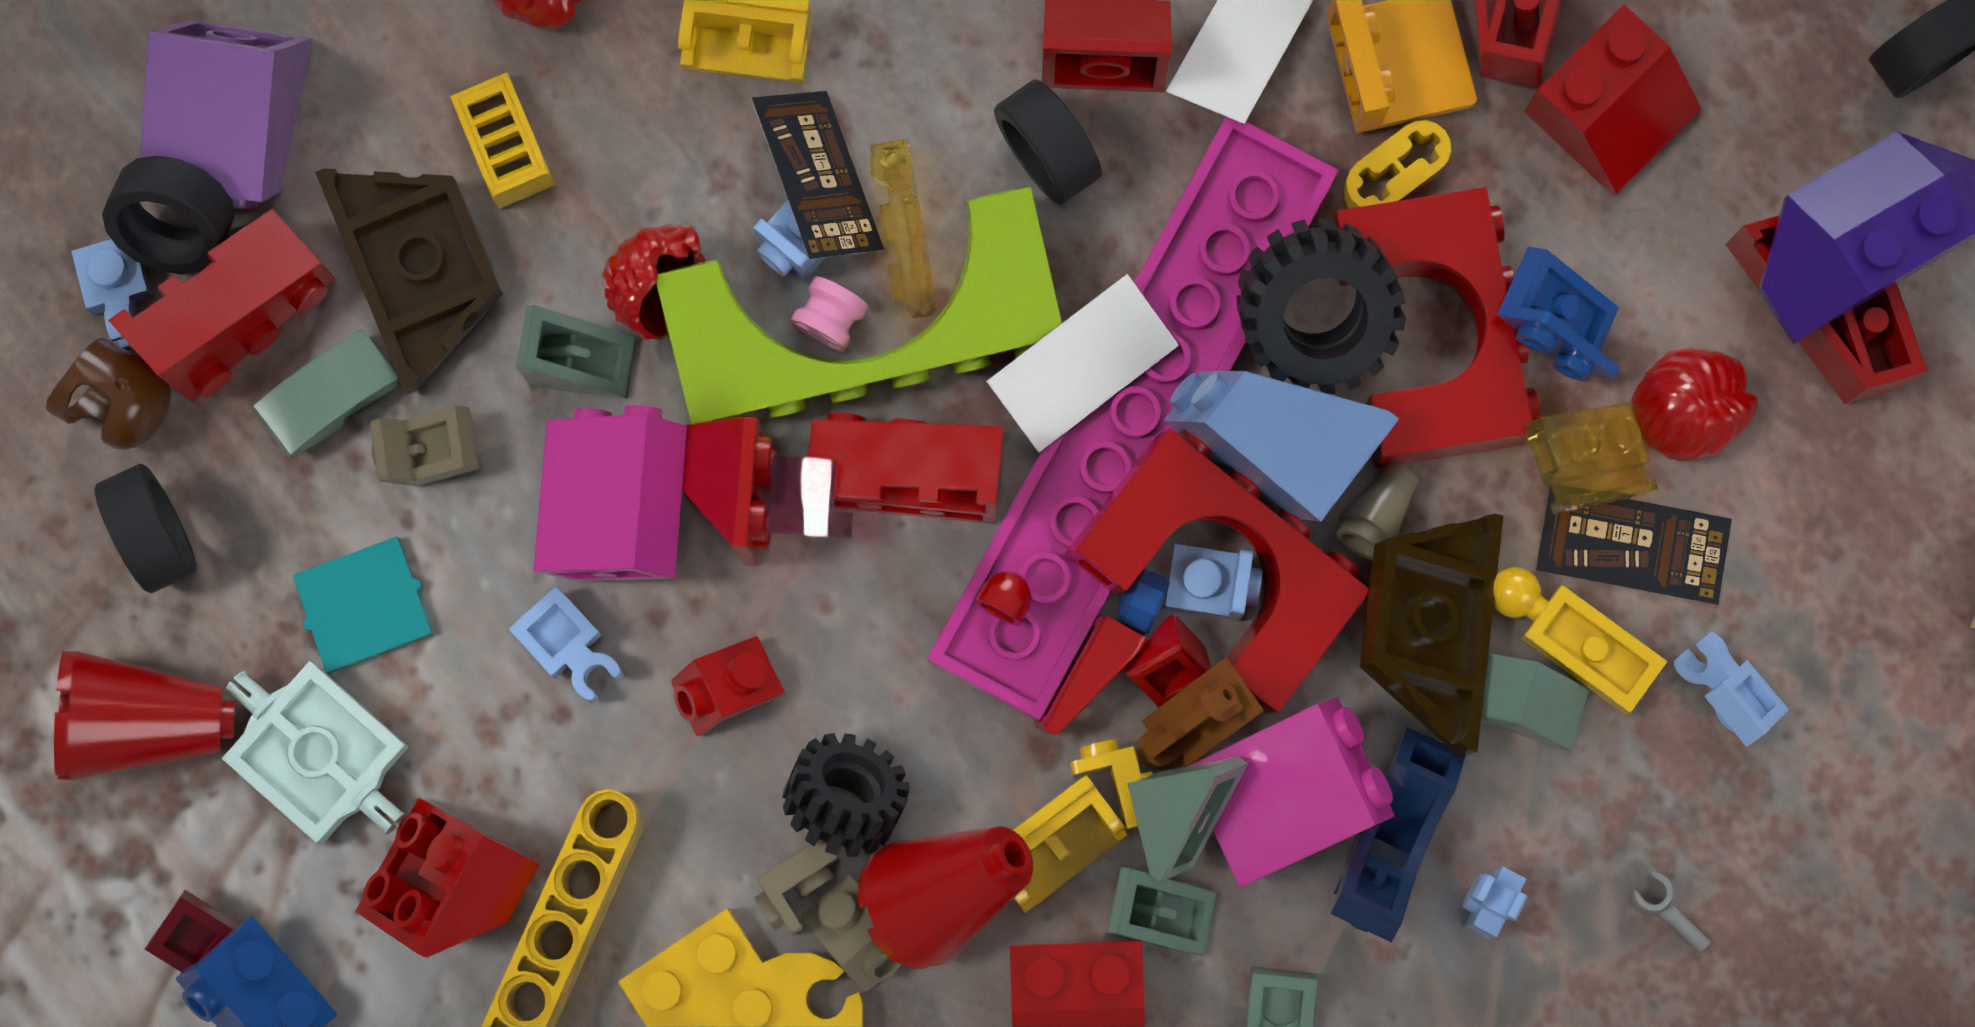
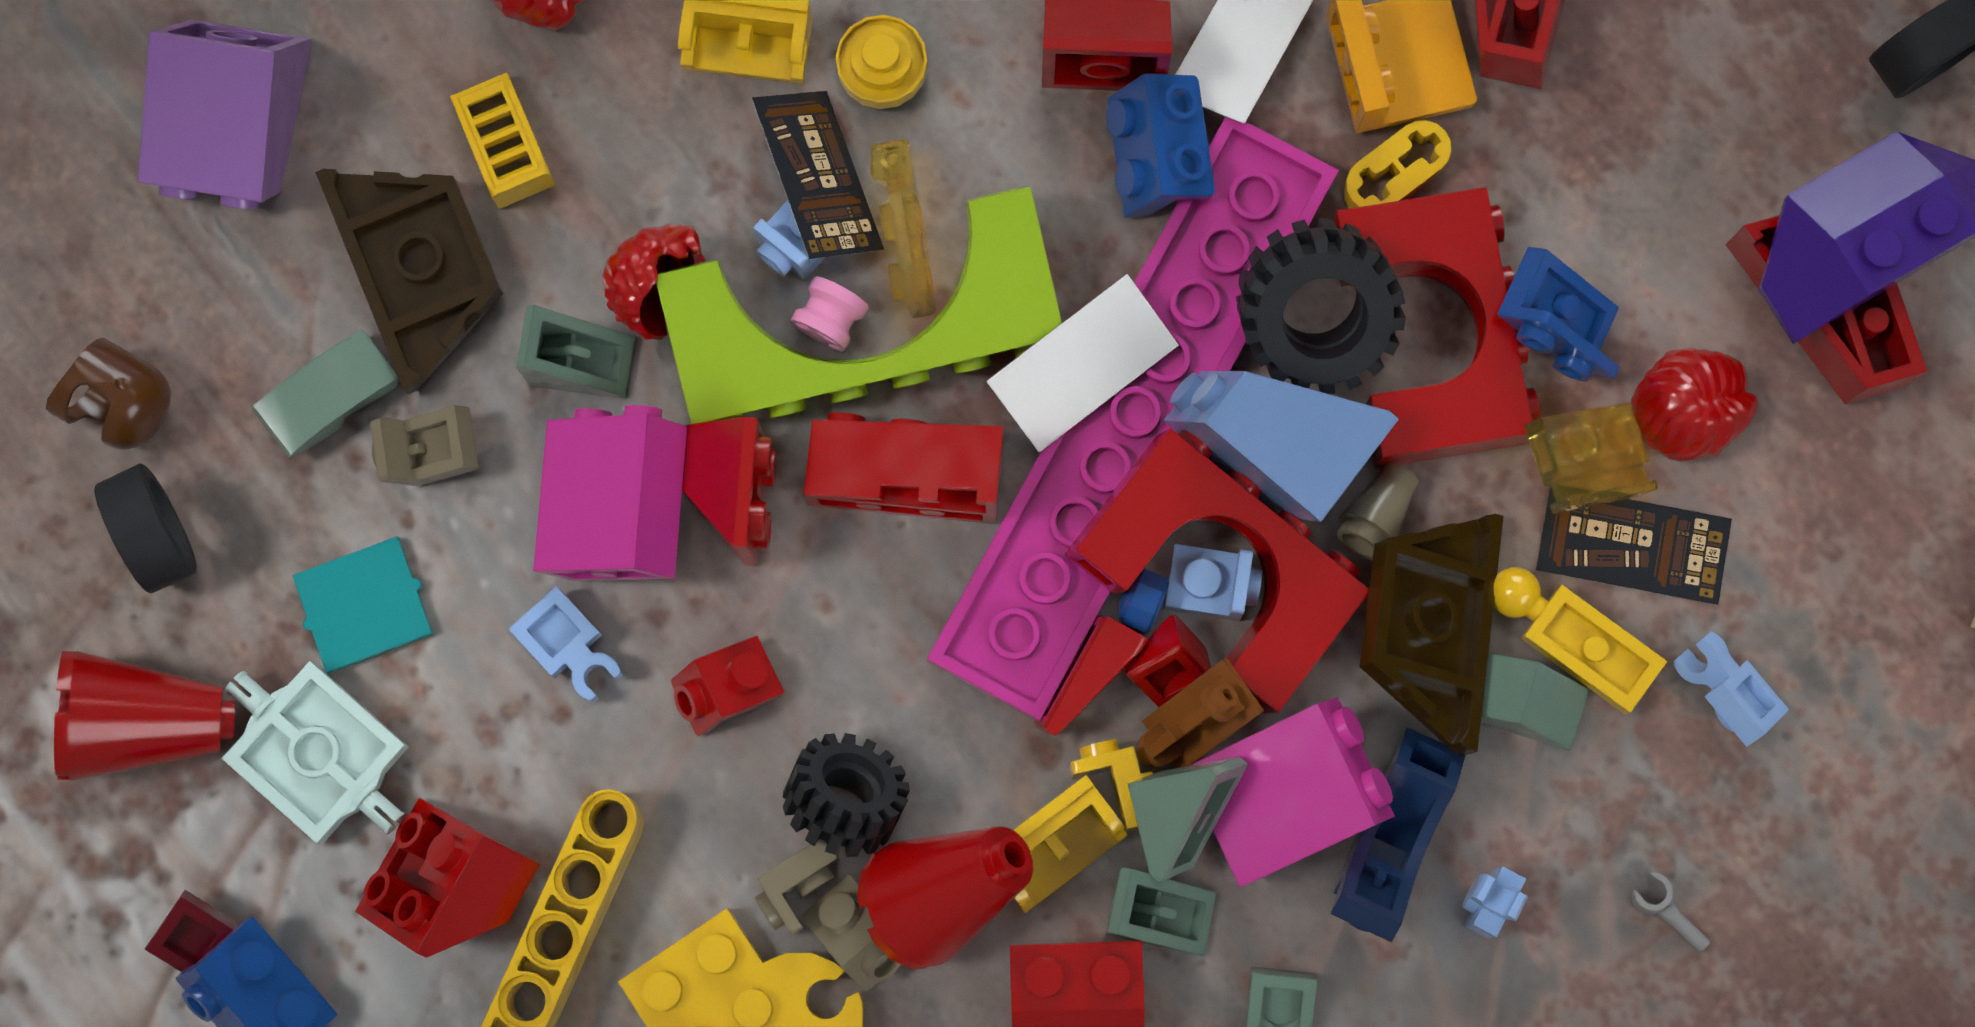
(111, 283): light blue plate -> none
(181, 188): black tyre -> none
(227, 308): red wedge -> none
(804, 498): clear pink panel -> none
(881, 61): none -> yellow plate
(1005, 597): red hinge -> none
(1048, 141): black tyre -> none
(1159, 143): none -> blue bracket
(1616, 101): red slope -> none

